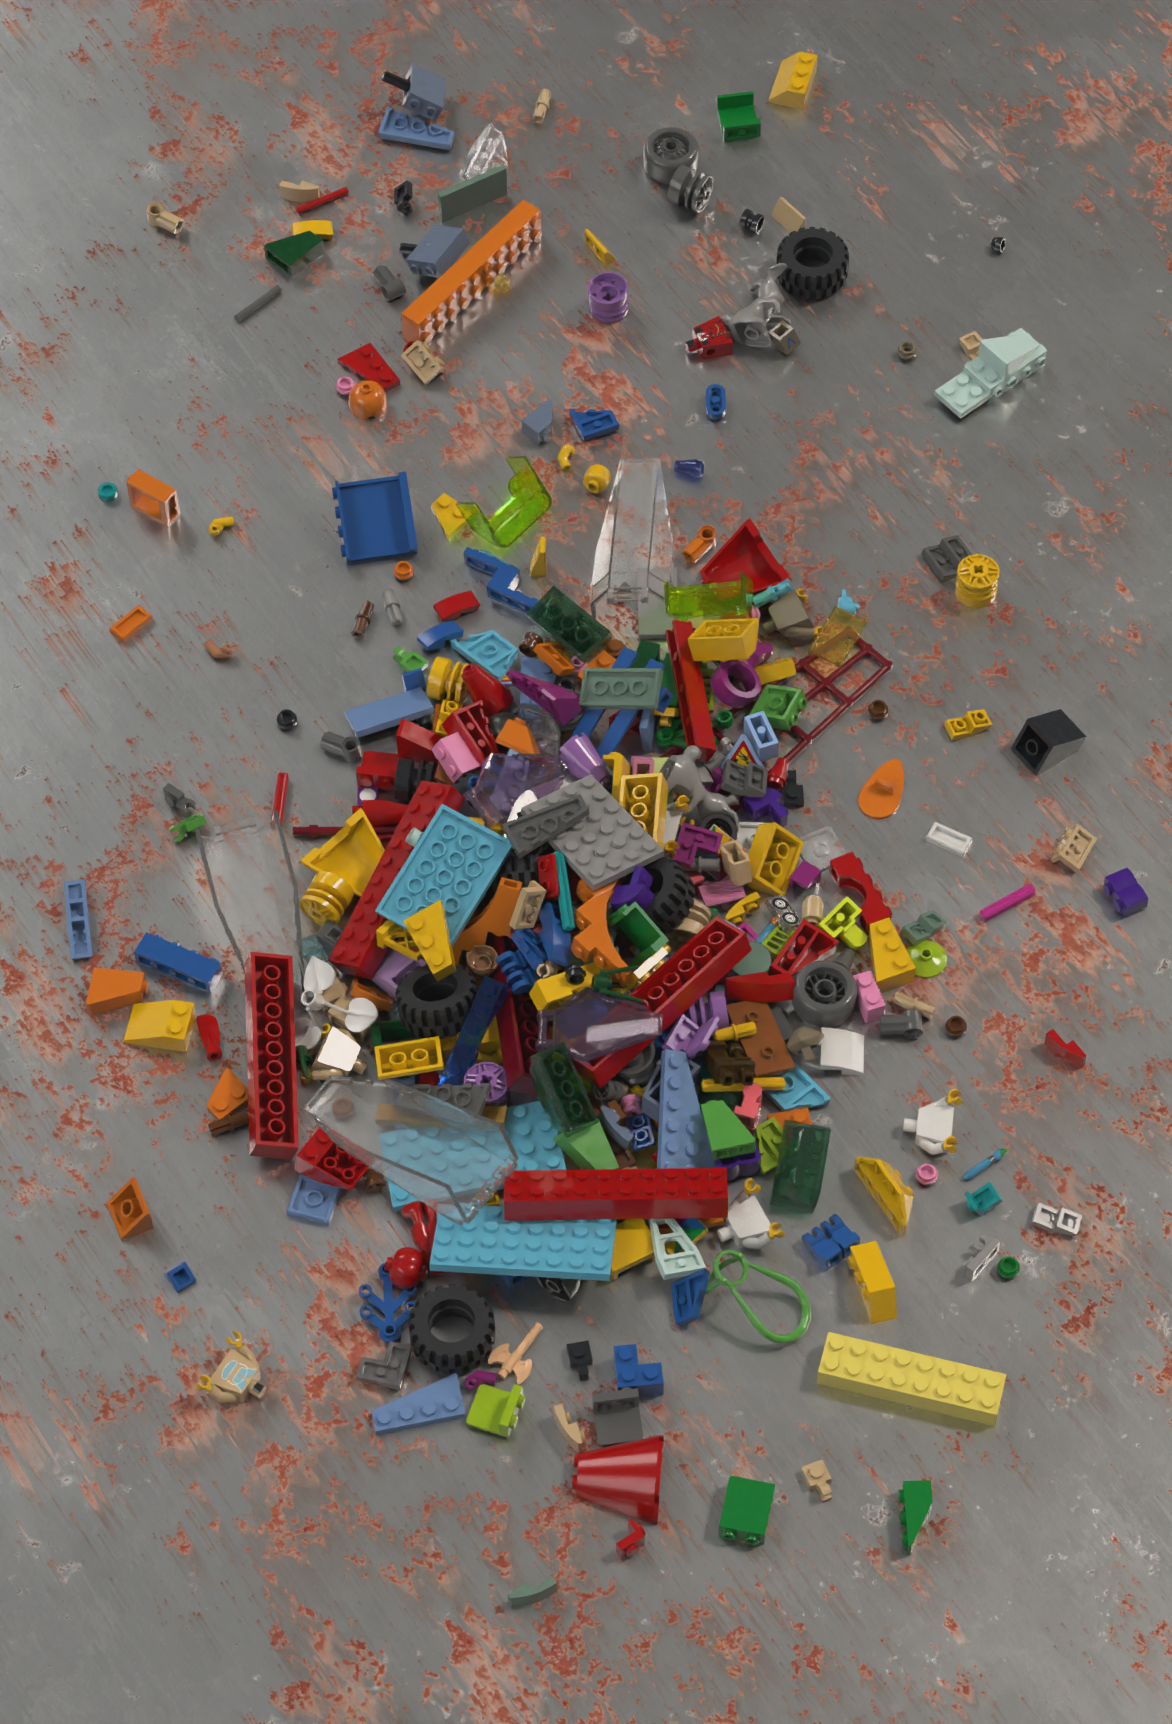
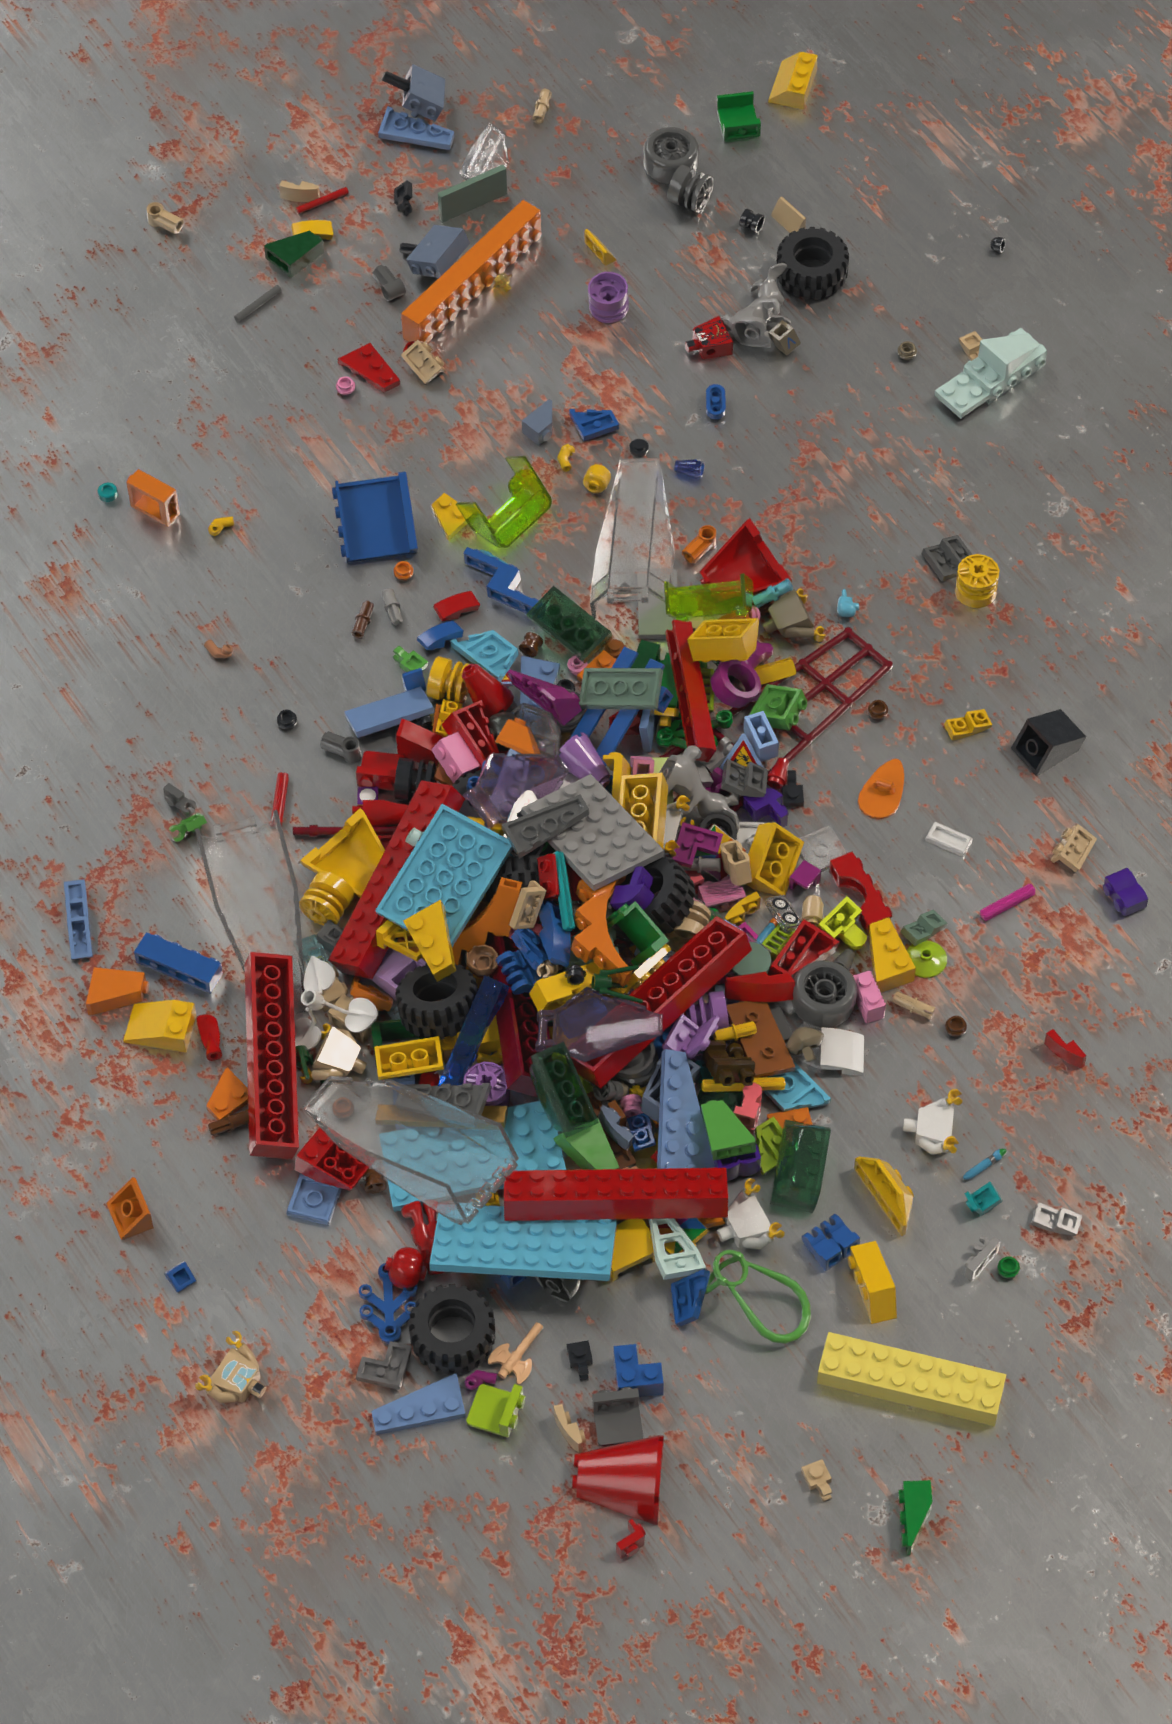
(131, 624): orange tile -> none
(367, 399): orange cylinder -> none
(526, 1595): sand green slope -> none
(539, 559): yellow slope -> none
(555, 658): orange wing -> none
(638, 447): none -> black plate
(746, 1510): green panel -> none
(833, 639): clear yellow door -> none
(907, 1023): dark grey piece -> none
(926, 1174): bright pink plate -> none

